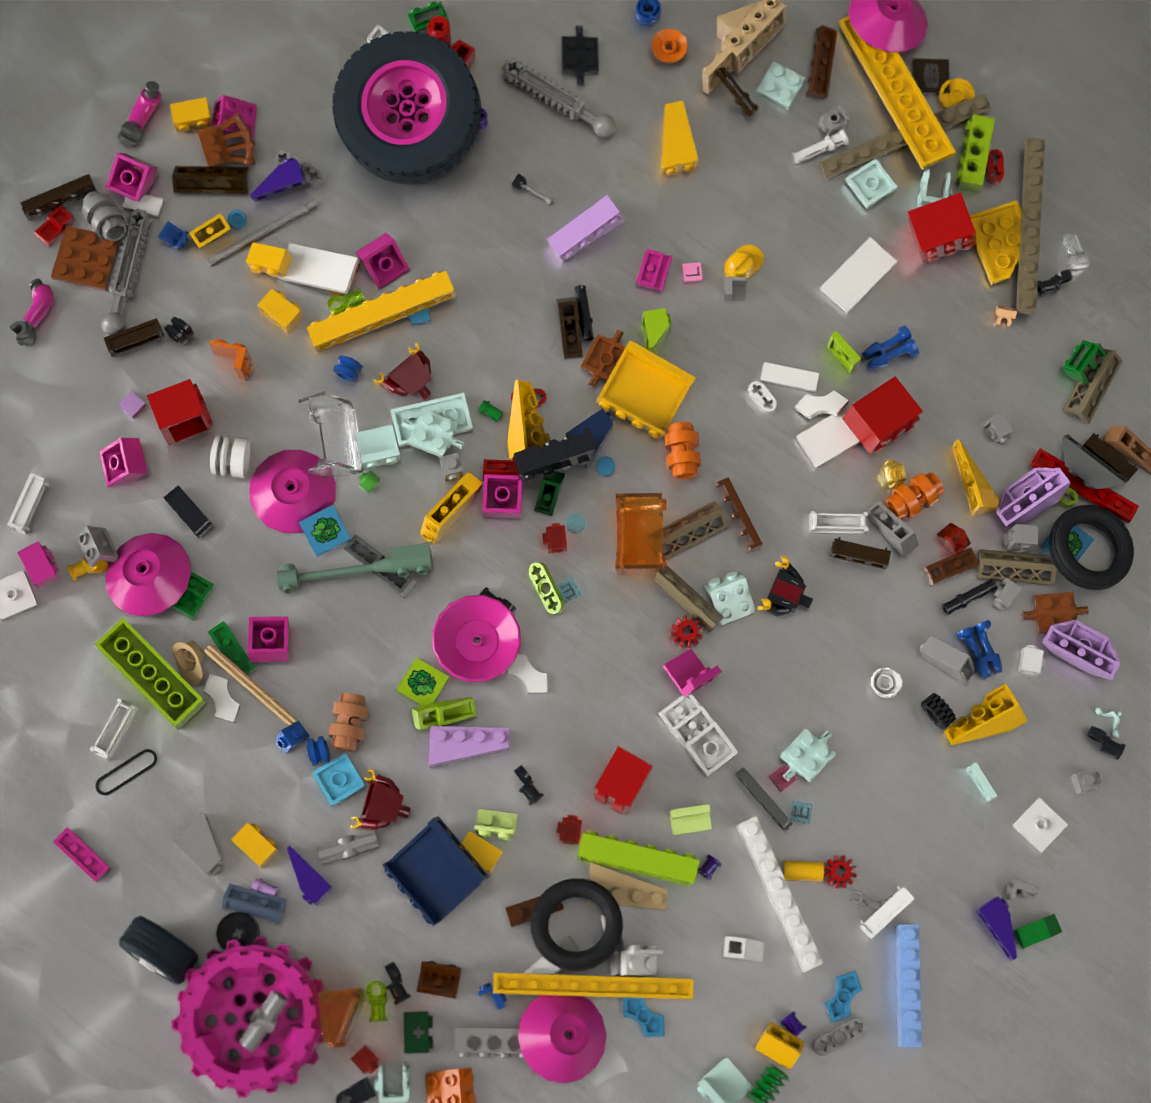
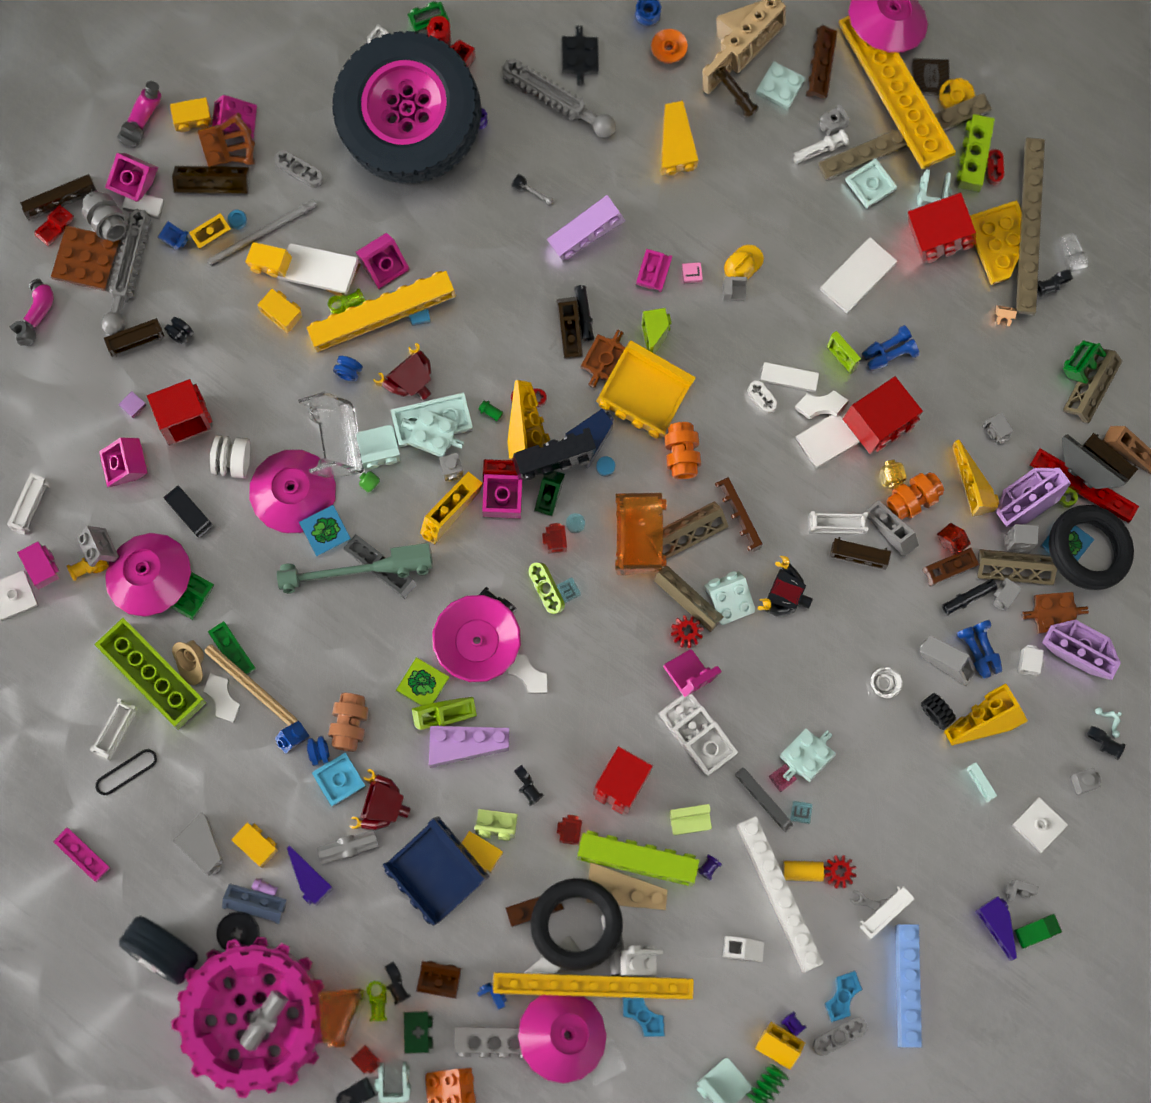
(238, 352): orange bracket -> none
(268, 639): dark pink brick -> none
(283, 178): dark purple slope -> none

